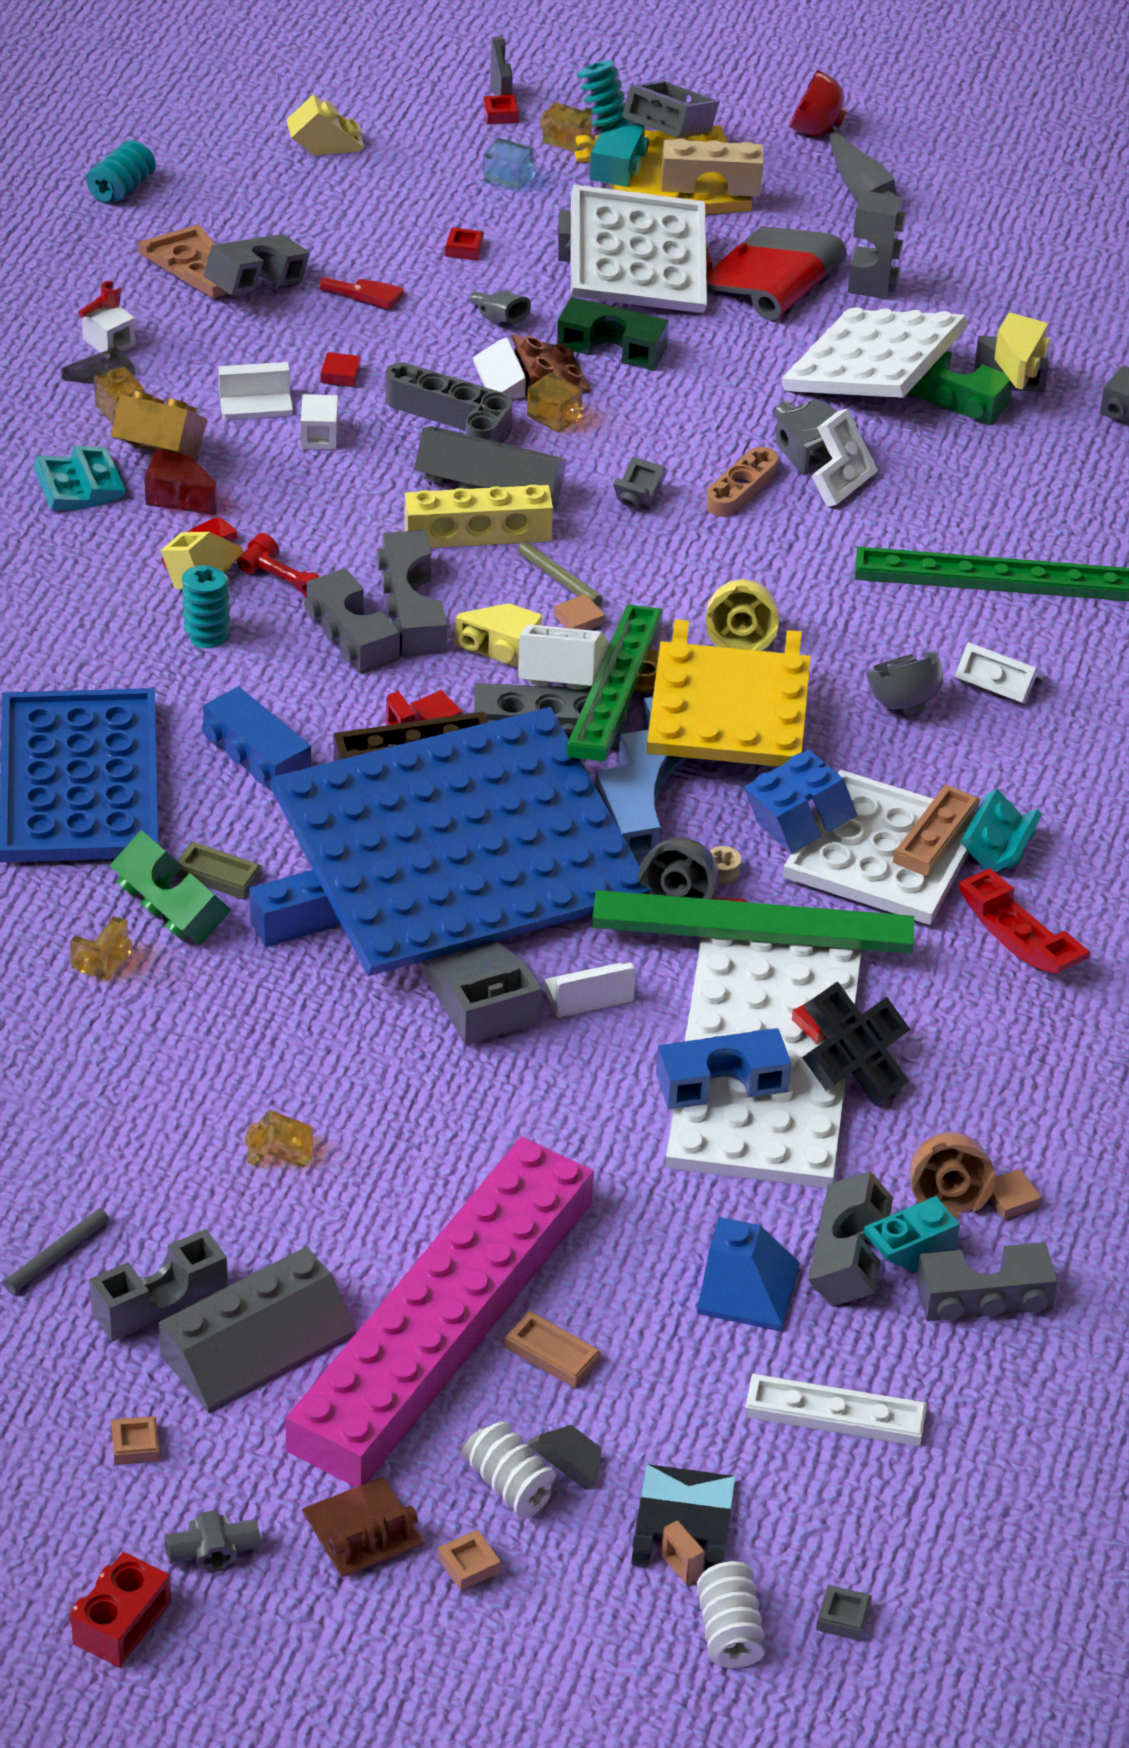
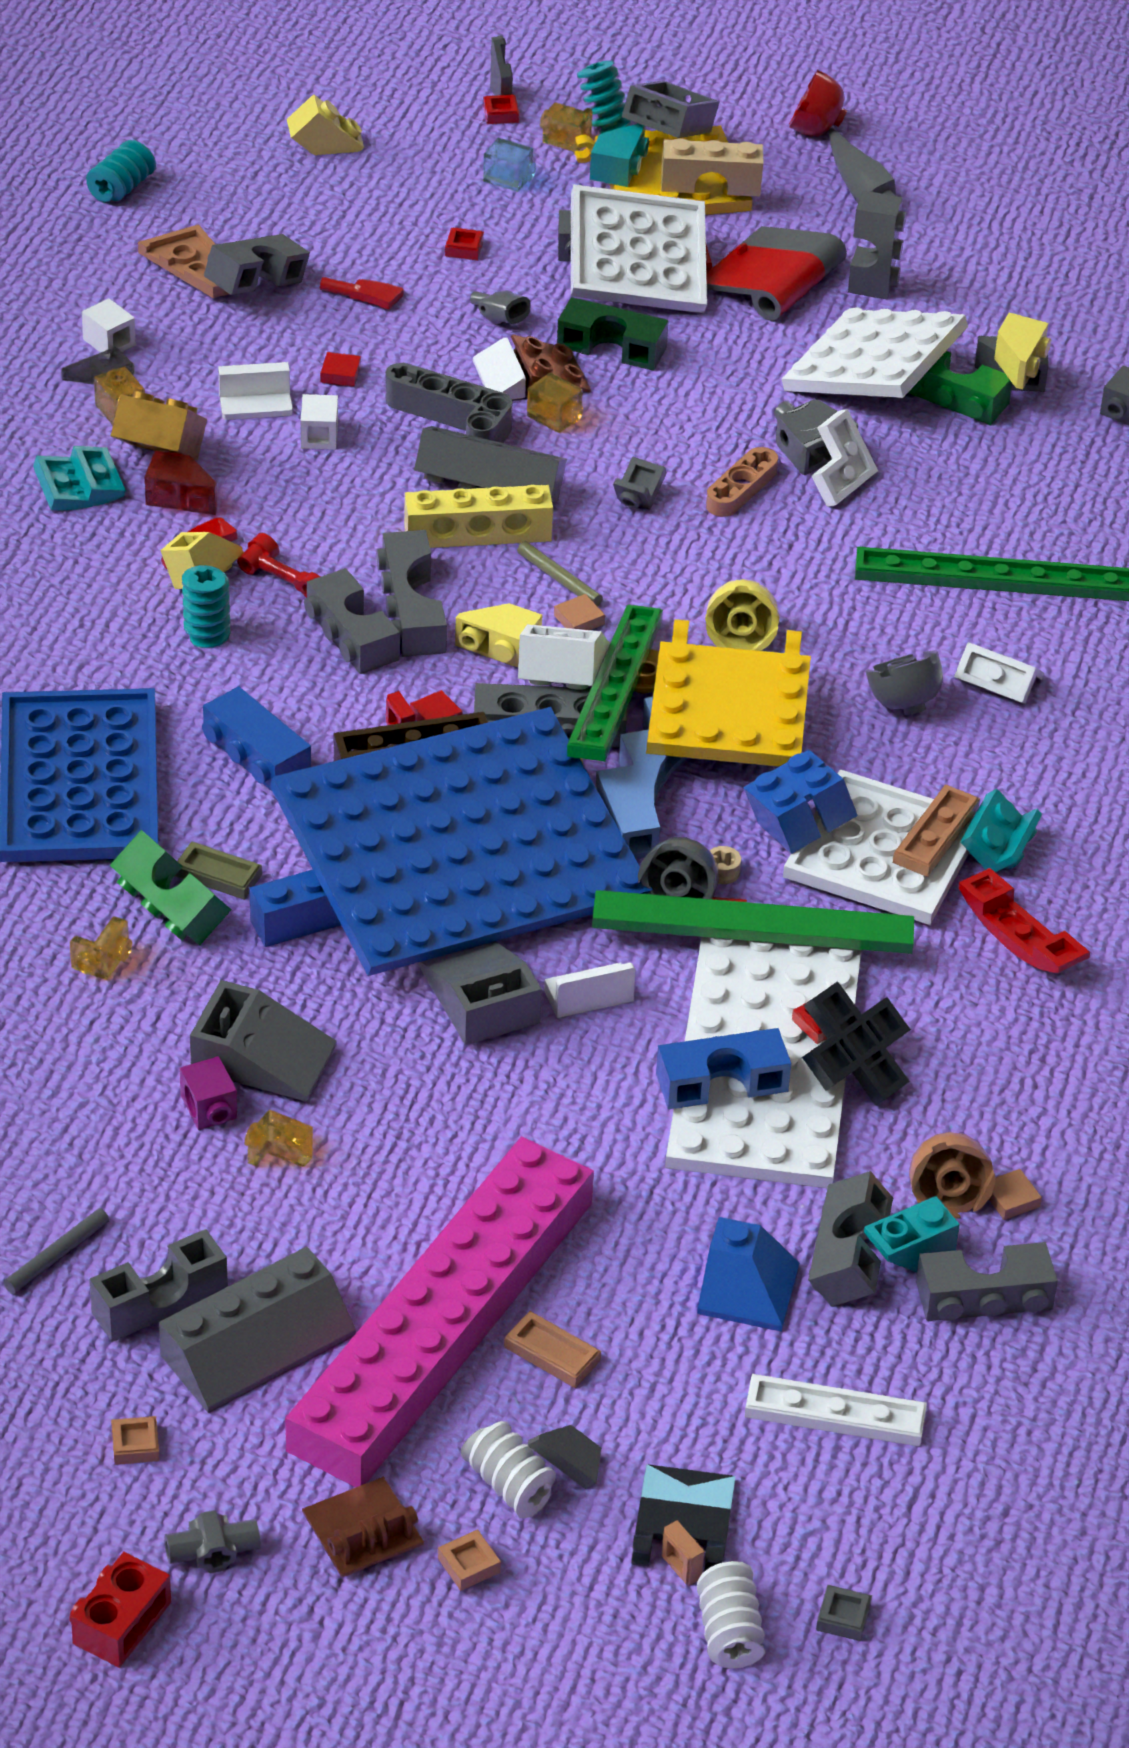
(108, 298): red hand -> none
(208, 1093): none -> magenta brick
(261, 1042): none -> dark grey slope

